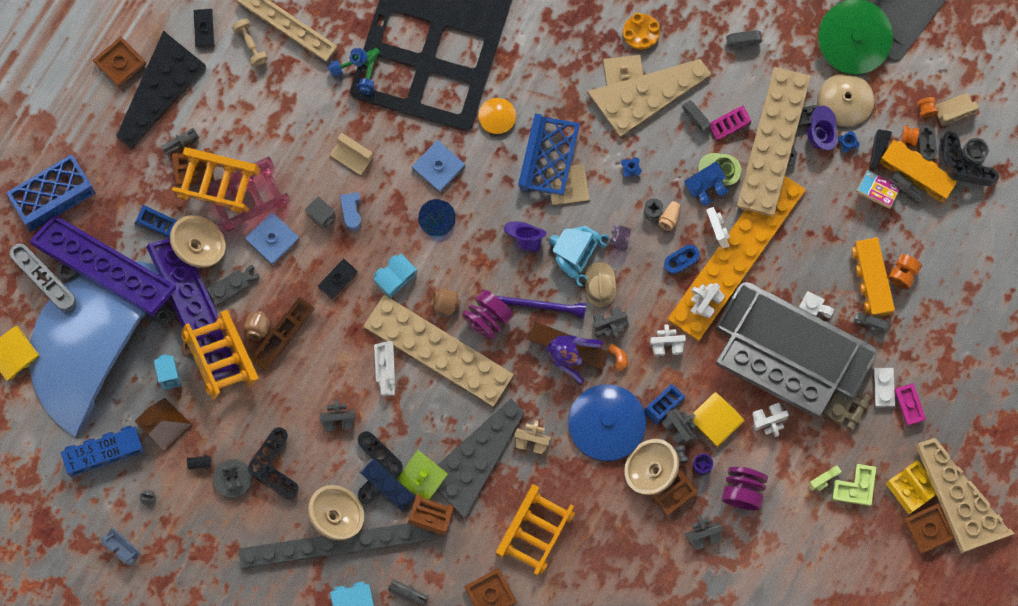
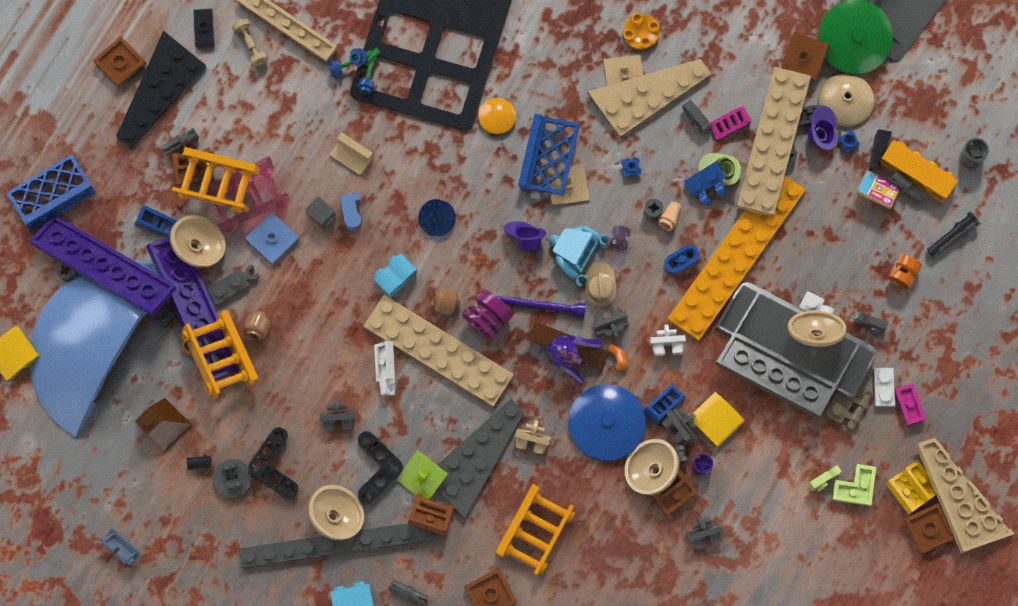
(54, 289): piece -> none
(102, 451): blue brick -> none
(146, 501): dark grey hinge -> none
(167, 372): medium azure brick -> none
(283, 333): reddish brown slope -> none
(337, 278): black plate -> none
(387, 484): dark blue plate -> none
(438, 166): medium blue plate -> none
(704, 296): white hips -> none
(721, 233): white plate -> none
(744, 38): dark grey beam -> none
(744, 488): magenta wheel -> none
(761, 421): white hips -> none
(805, 55): none -> dark orange plate
(817, 328): none -> tan dish
(873, 277): light orange brick -> none
(910, 135): orange wheel -> none
(927, 107): orange wheel -> none
(931, 143): dark grey beam -> none
(956, 109): tan panel -> none
(958, 169): black beam -> none
(960, 229): none -> black pin

